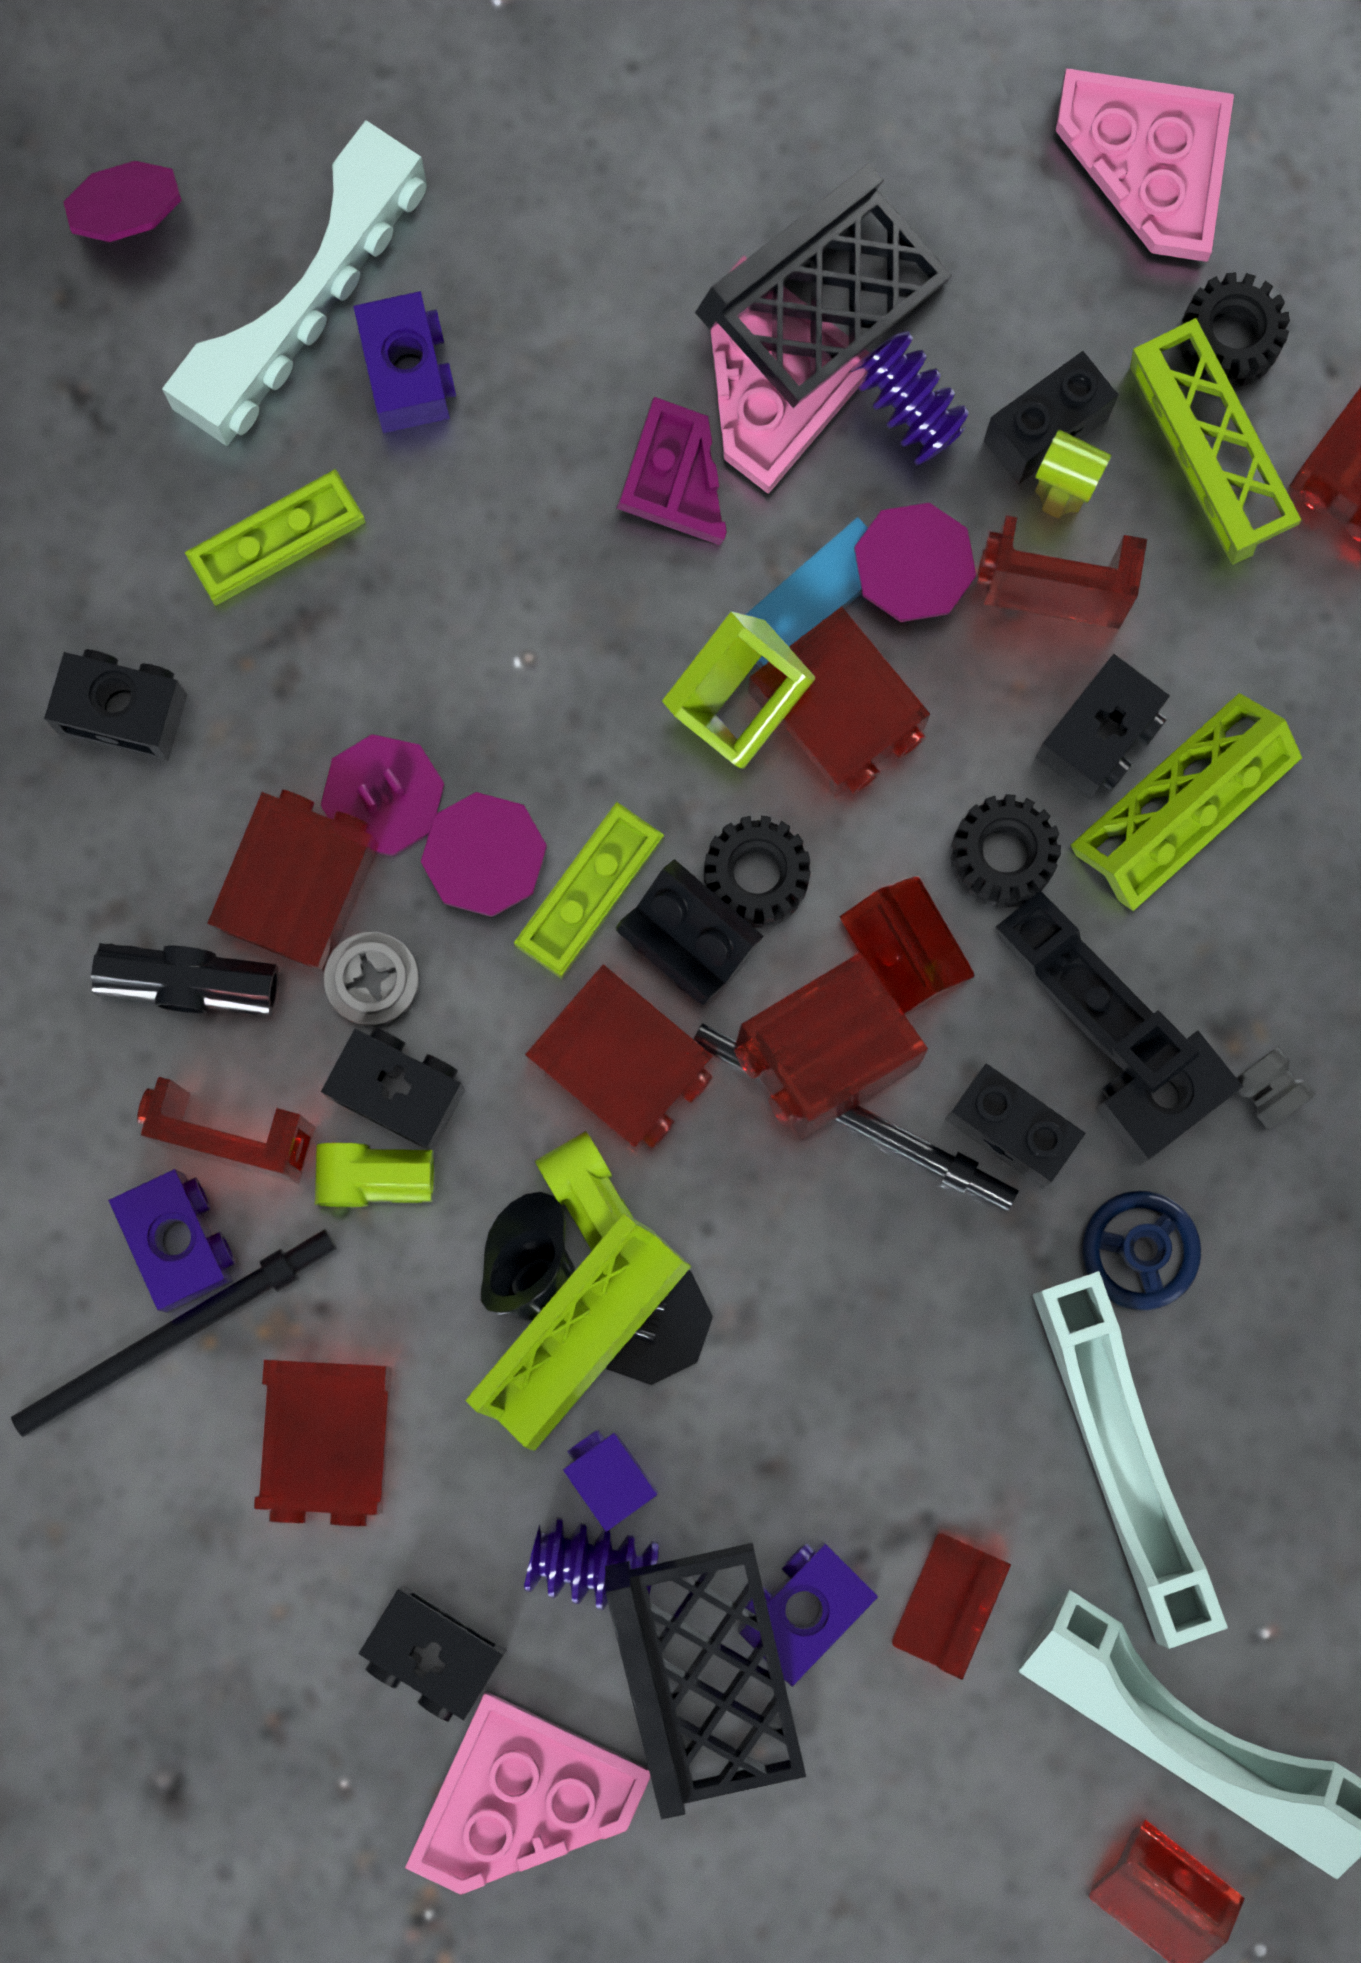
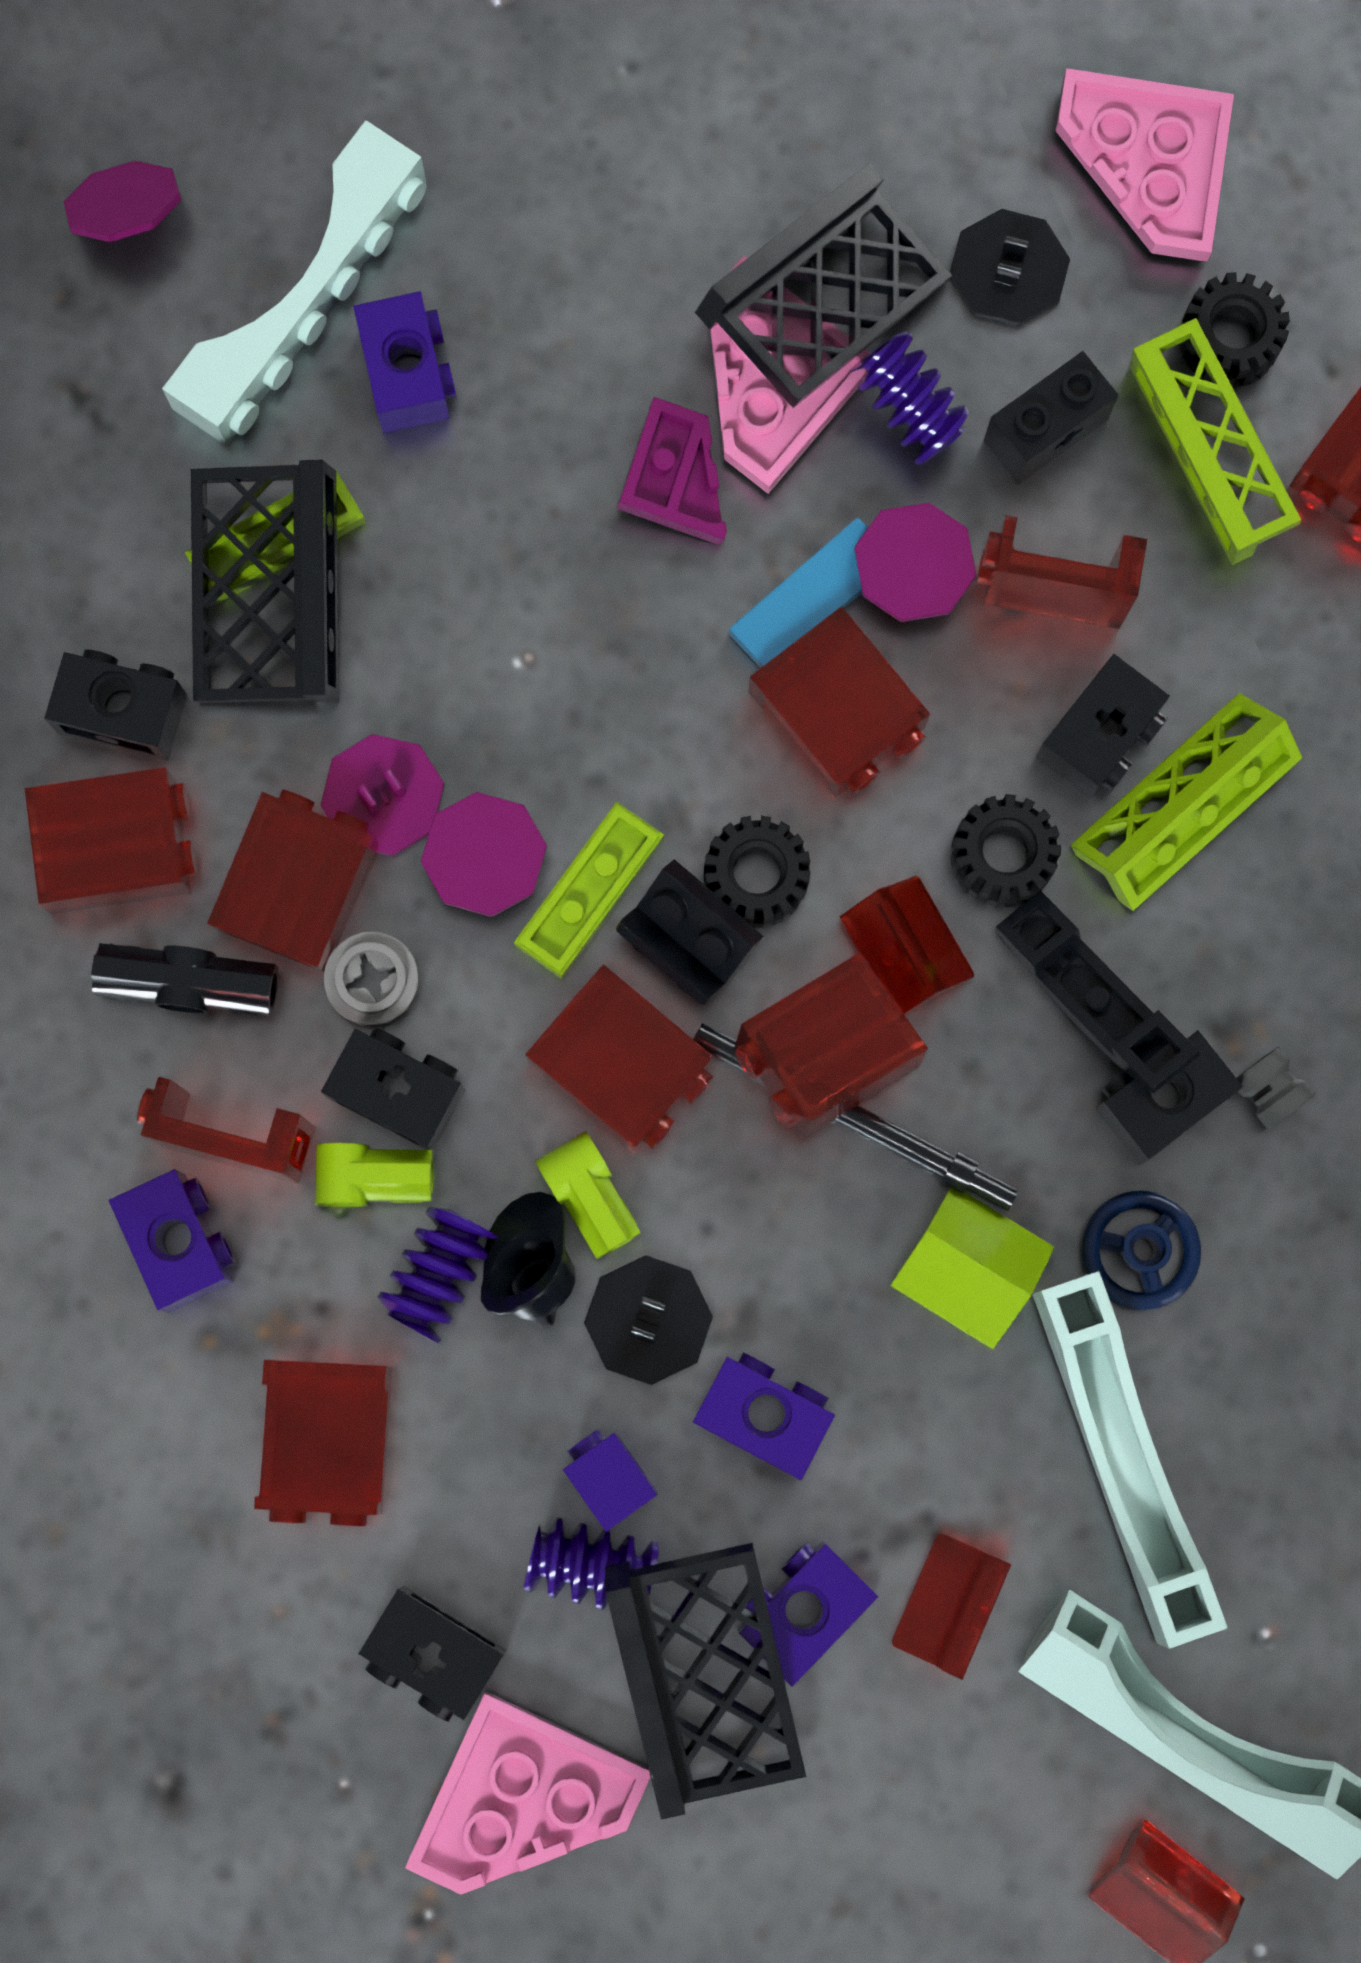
(110, 840): none -> clear red brick
(276, 1272): black bar -> none
(314, 582): none -> black fence
(435, 1271): none -> dark purple piece
(579, 1331): lime fence -> none
(721, 669): lime tile -> none
(787, 1446): none -> dark purple brick
(973, 1267): none -> lime slope
(1009, 267): none -> black piece
(1015, 1126): black brick -> none
(1069, 474): lime piece -> none

